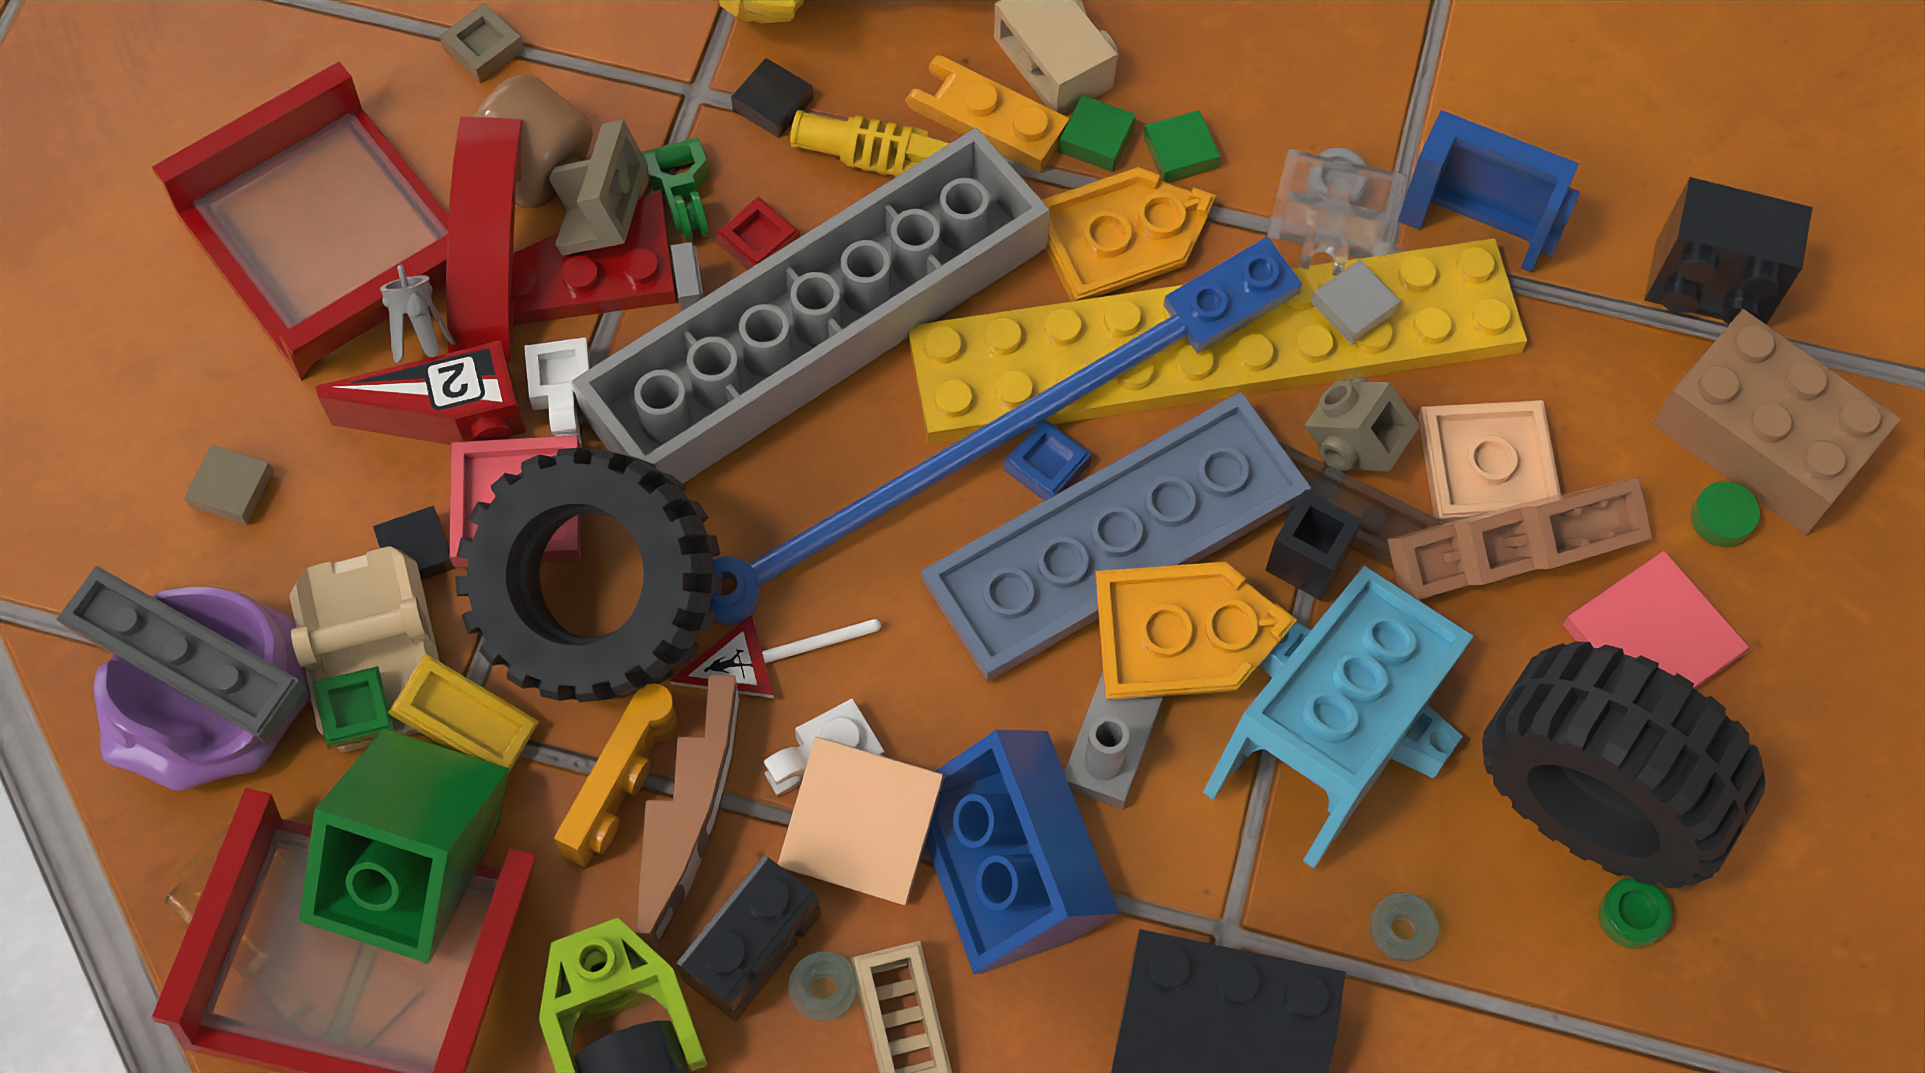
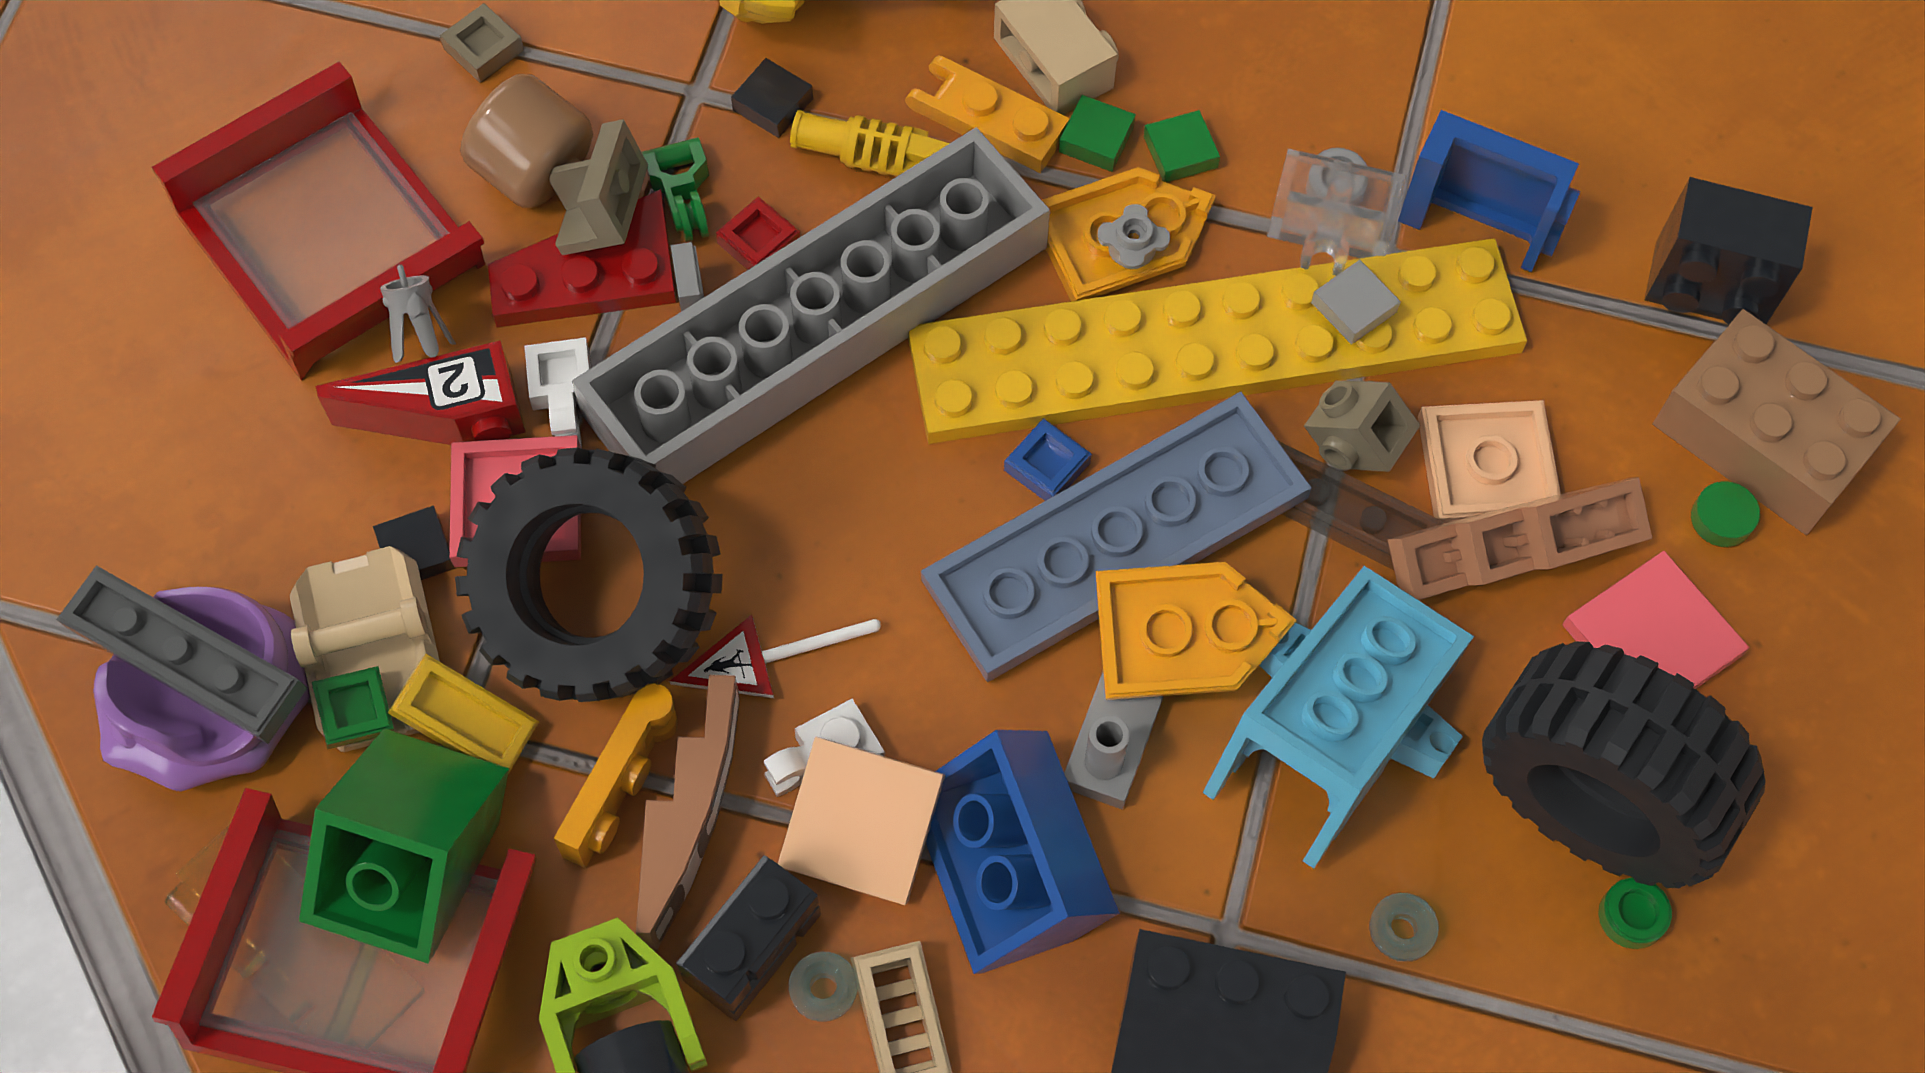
(229, 484): dark tan tile -> none
(482, 232): red slope -> none
(1128, 251): none -> light grey plate
(1199, 310): blue bar -> none
(1313, 544): black brick -> none

